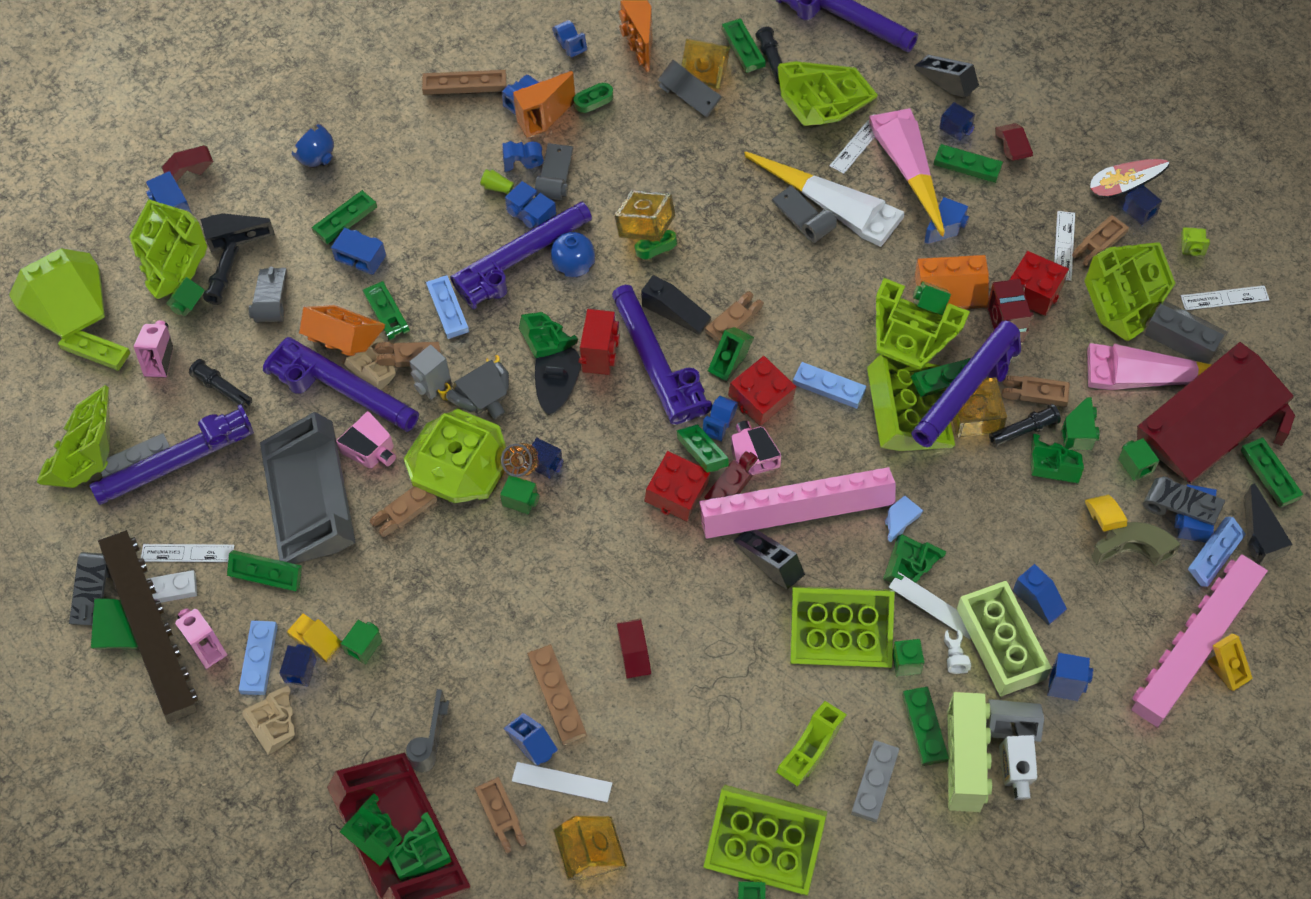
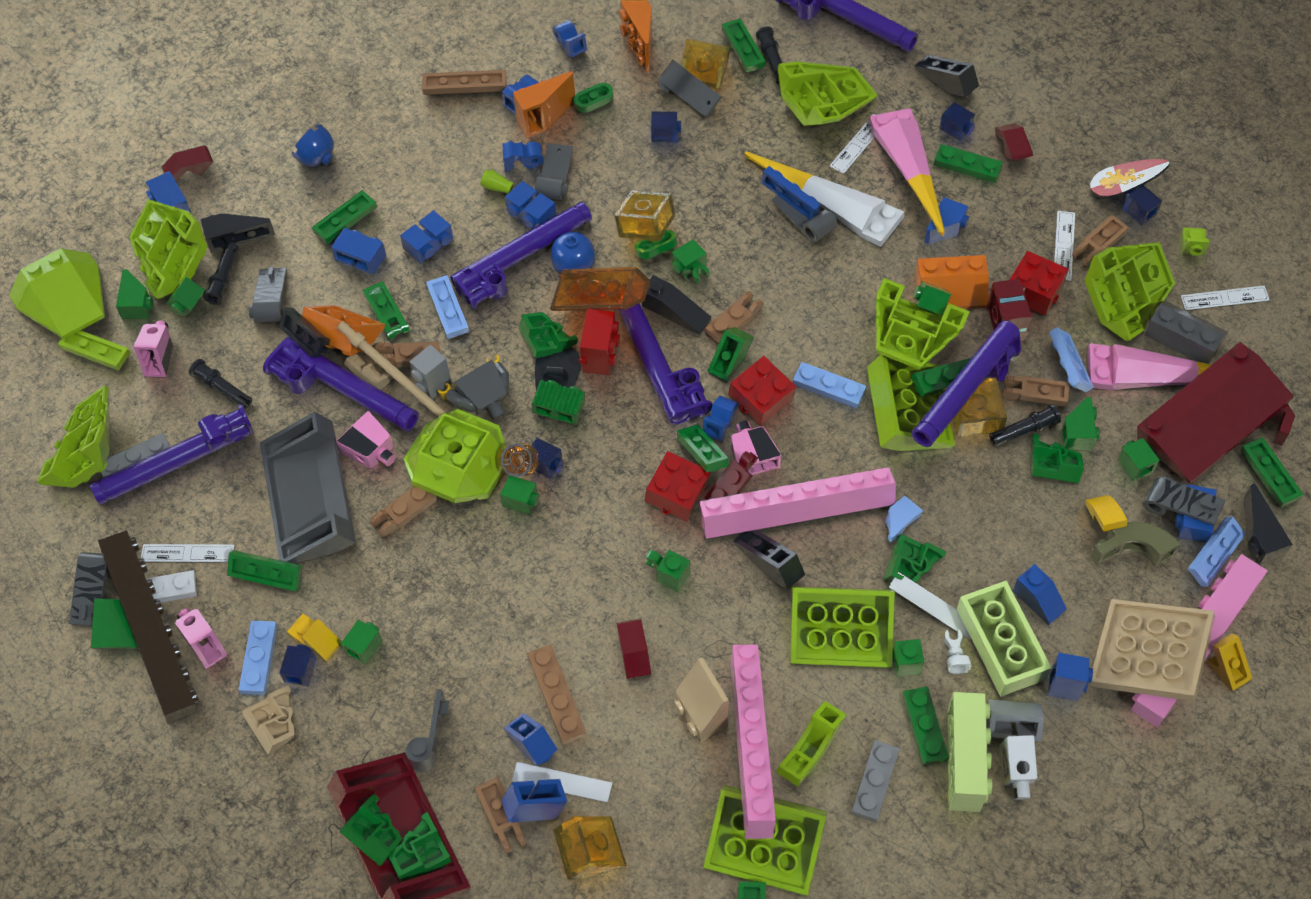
(133, 298): none -> green slope
(303, 333): none -> black hinge
(358, 340): none -> tan bar
(424, 243): none -> blue piece
(543, 803): none -> blue piece
(558, 402): none -> green brick
(600, 289): none -> clear orange slope
(665, 126): none -> clear blue brick
(671, 570): none -> green brick
(690, 261): none -> green brick
(702, 702): none -> tan slope
(752, 743): none -> bright pink brick
(790, 192): none -> blue plate
(1070, 360): none -> light blue plate
(1153, 649): none -> tan plate

